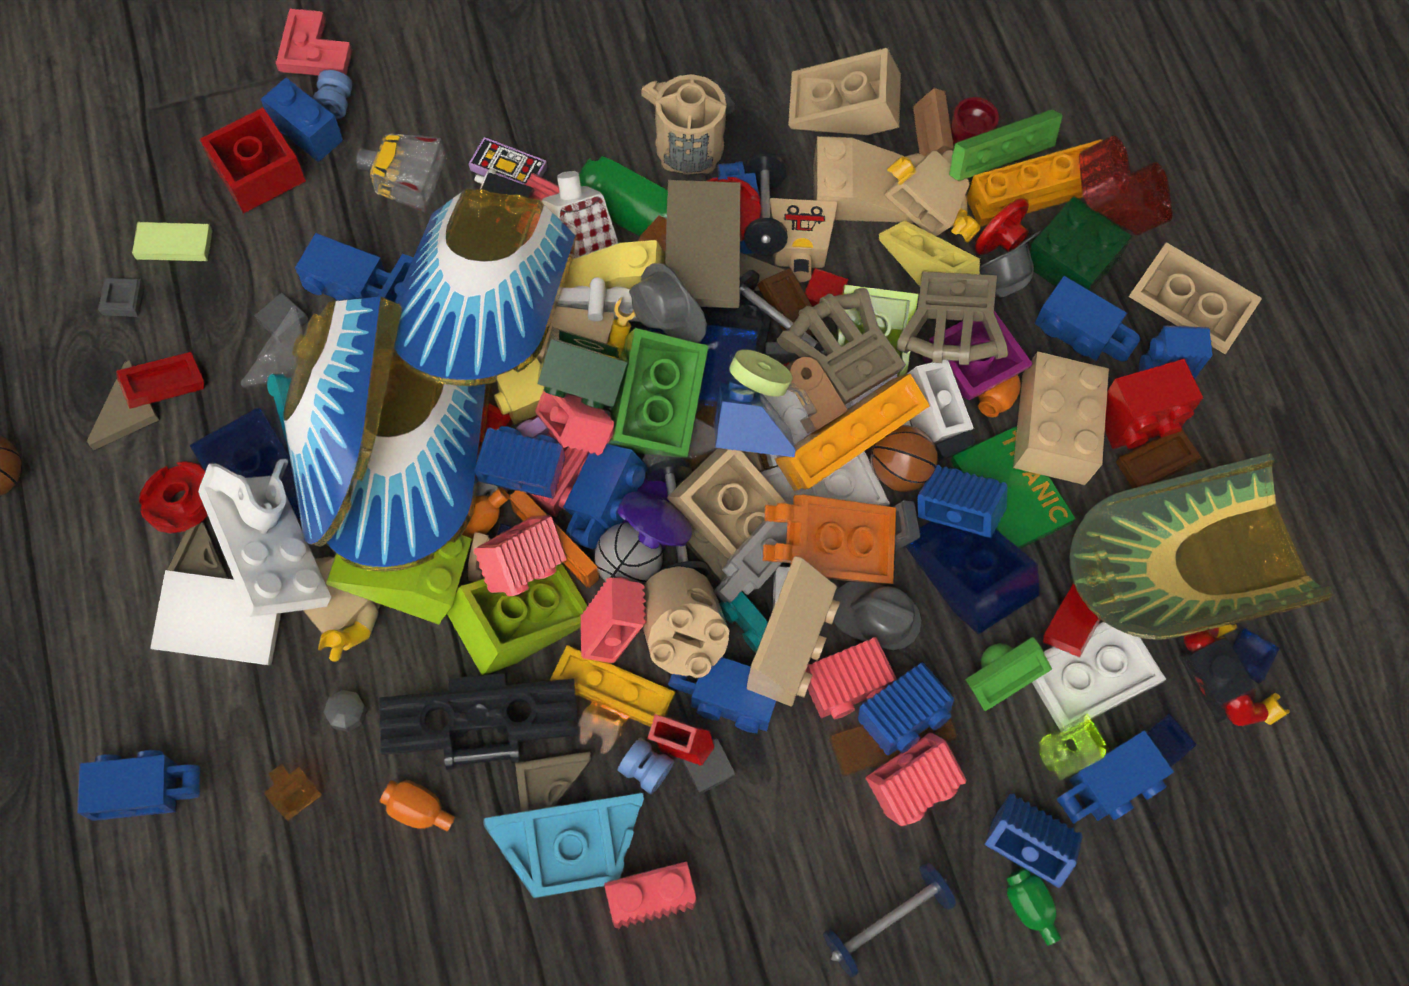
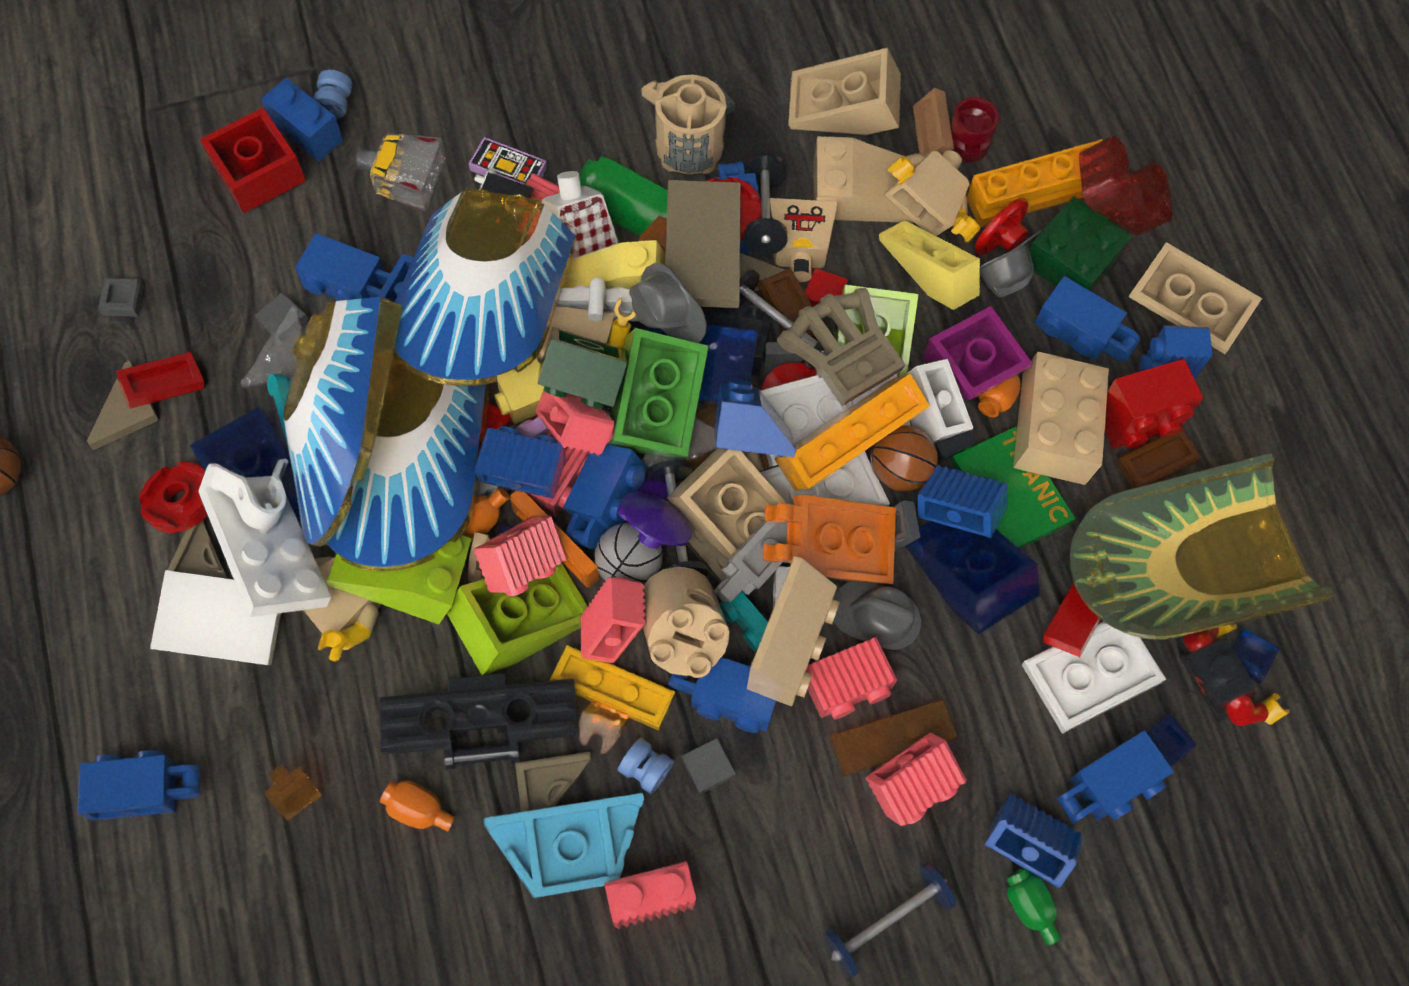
(172, 241): yellowish green tile -> none
(304, 50): coral plate -> none
(345, 710): dark grey tile -> none
(699, 740): red piece -> none
(760, 373): yellowish green piece -> none
(814, 393): medium nougat leg -> none
(906, 710): blue brick -> none
(955, 298): dark tan plate -> none
(1005, 145): bright green plate -> none
(1007, 671): bright green tile -> none
(1066, 762): clear neon green brick -> none

